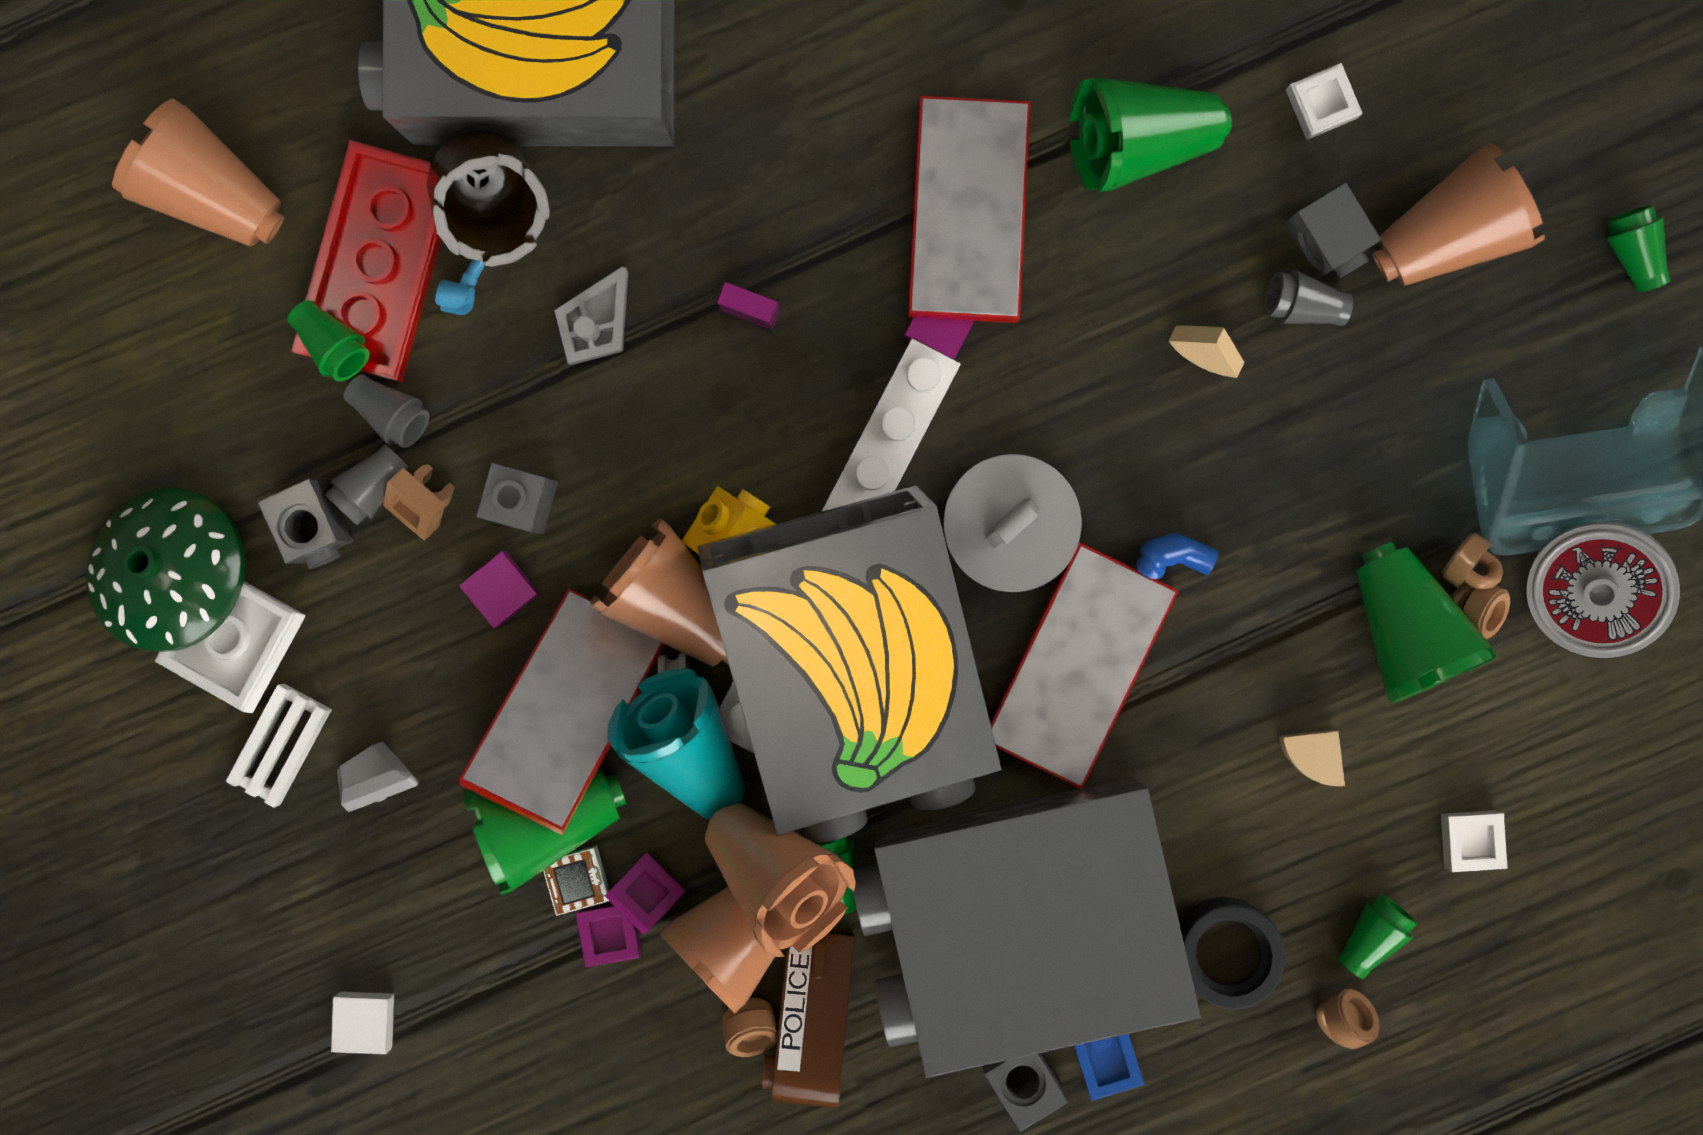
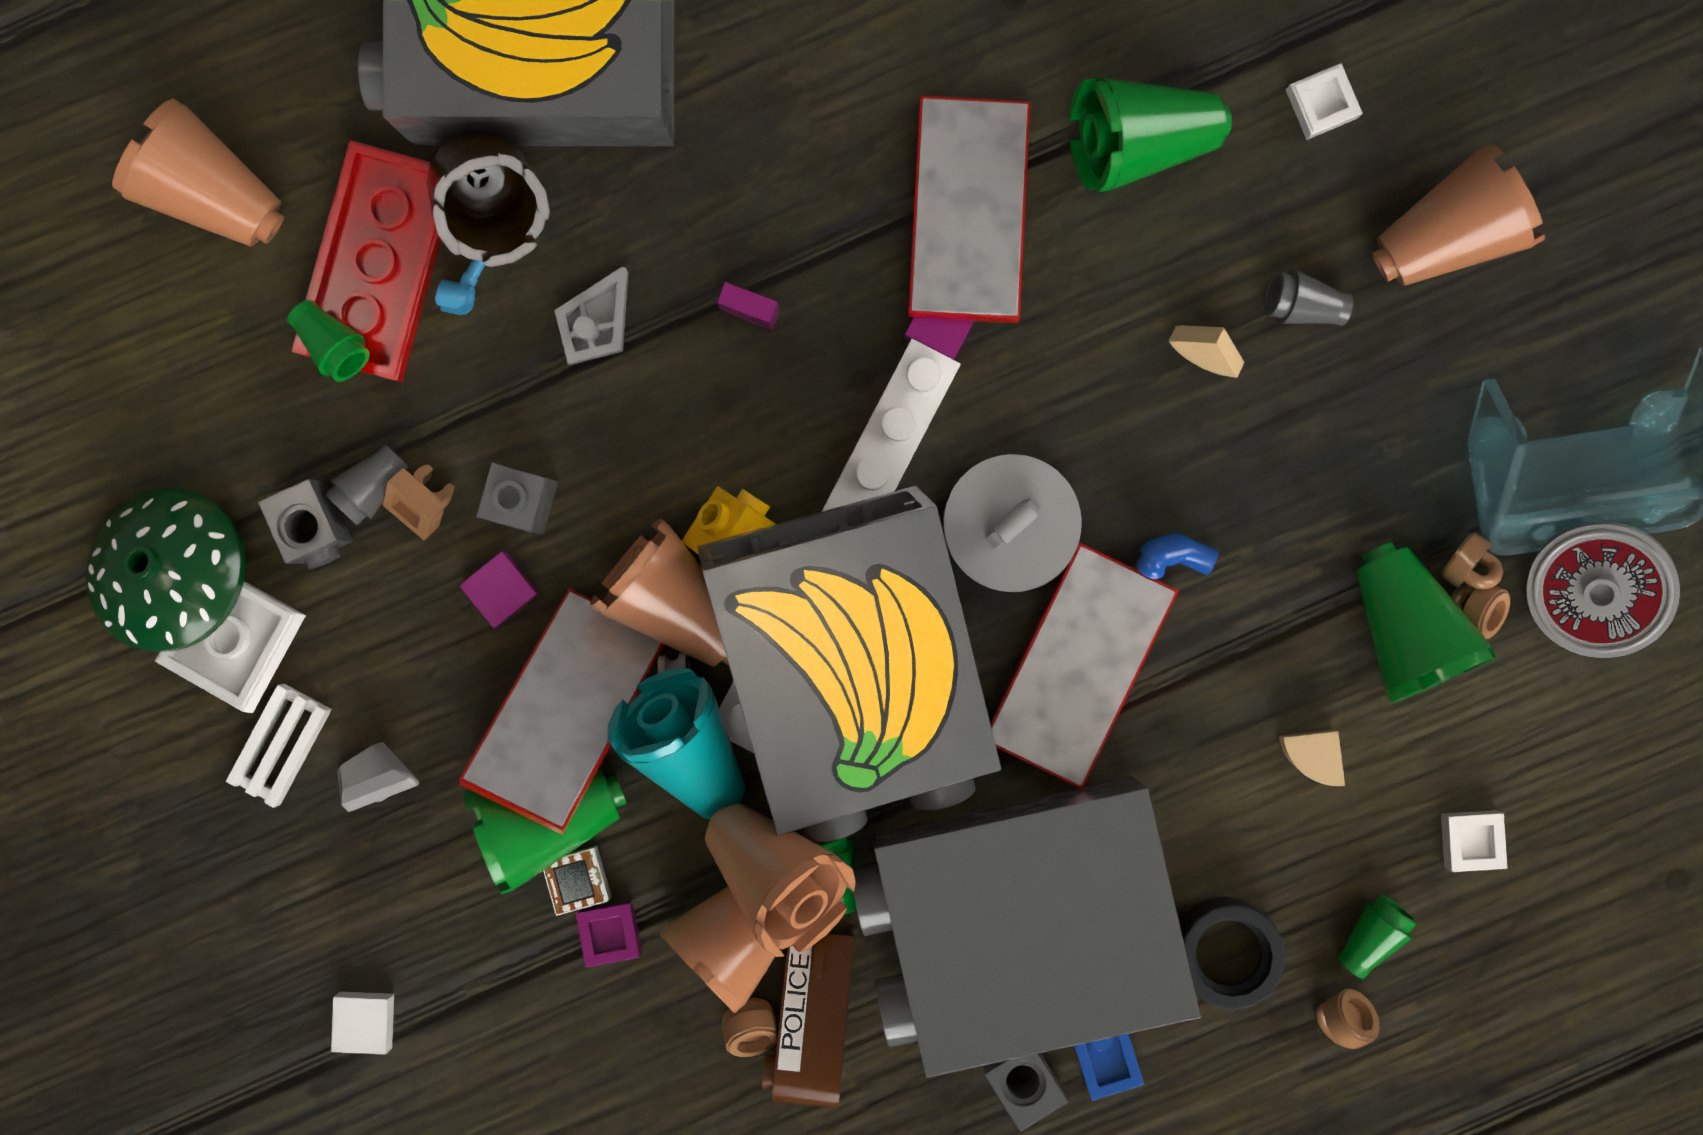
(389, 412): dark grey cone -> none
(645, 893): magenta tile -> none
(1333, 233): dark grey brick -> none
(1640, 246): green cone -> none

